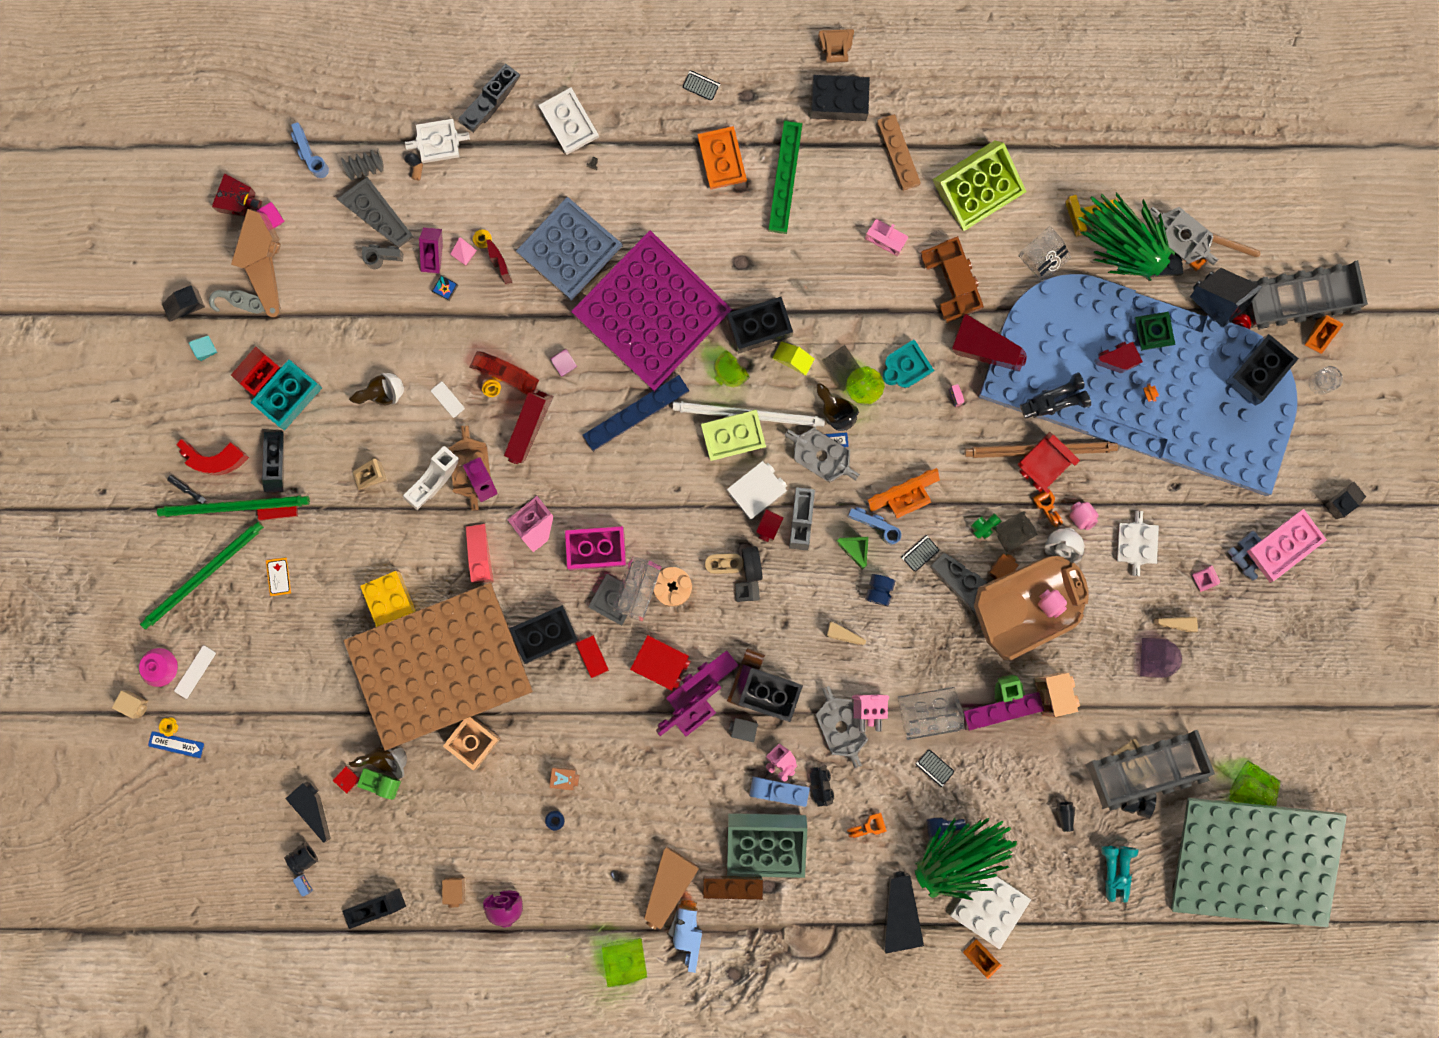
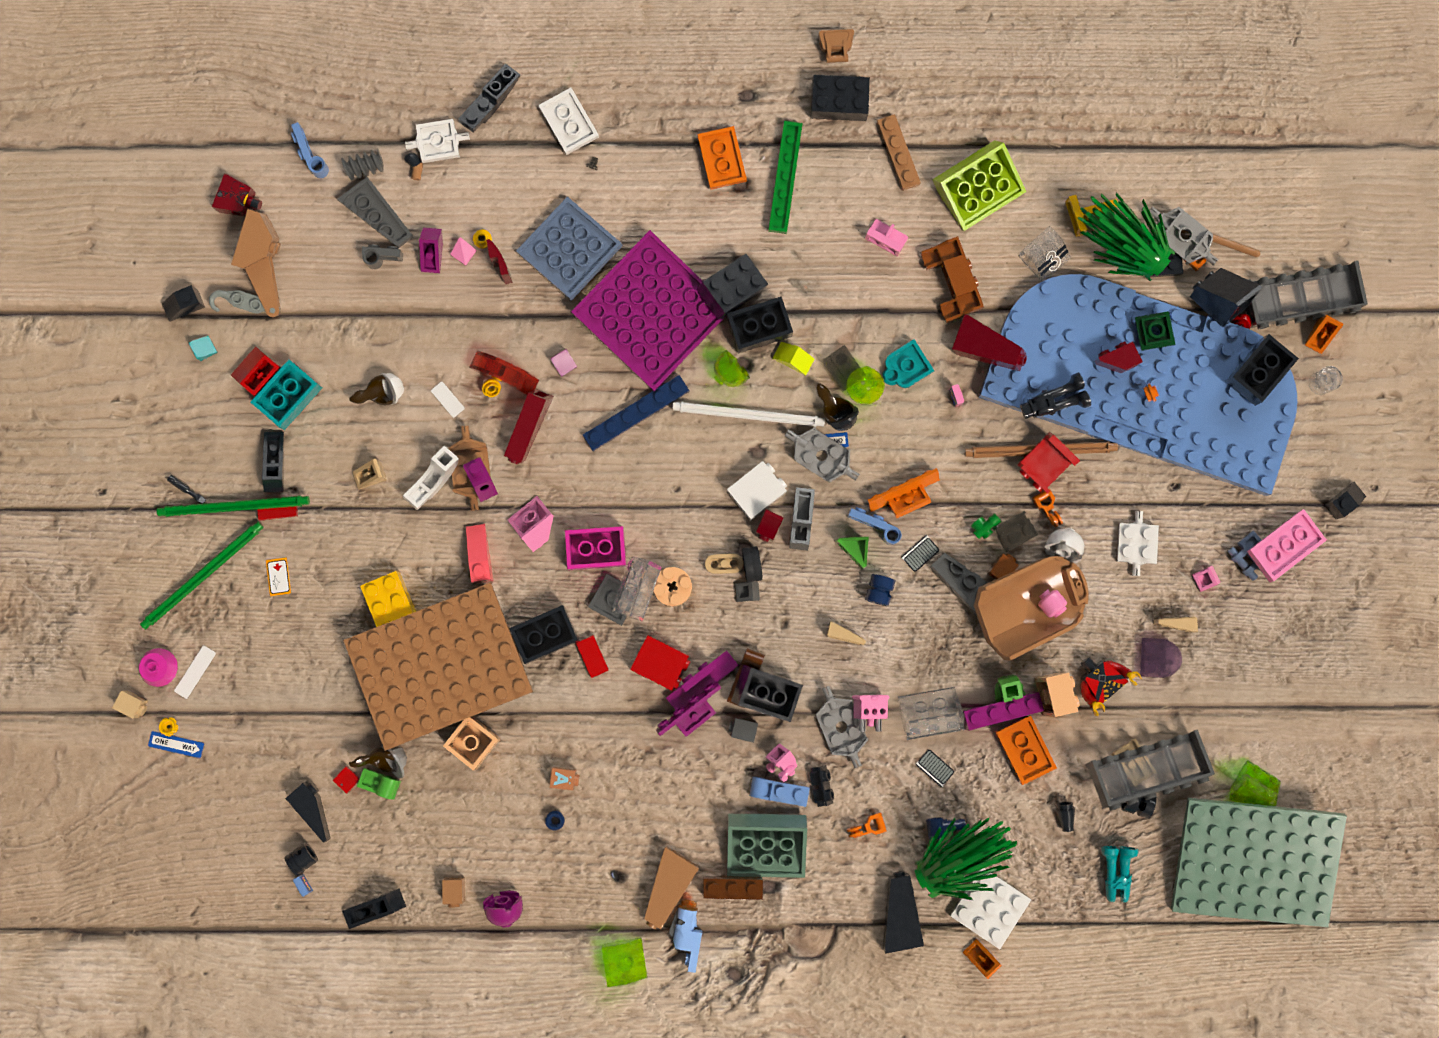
(225, 462): red arch -> none
(273, 214): dark pink slope -> none
(445, 288): tile -> none
(701, 85): sticker -> none
(732, 286): none -> black brick
(733, 435): yellowish green plate -> none
(1026, 750): none -> orange plate
(1084, 515): bright pink head -> none
(1103, 681): none -> torso

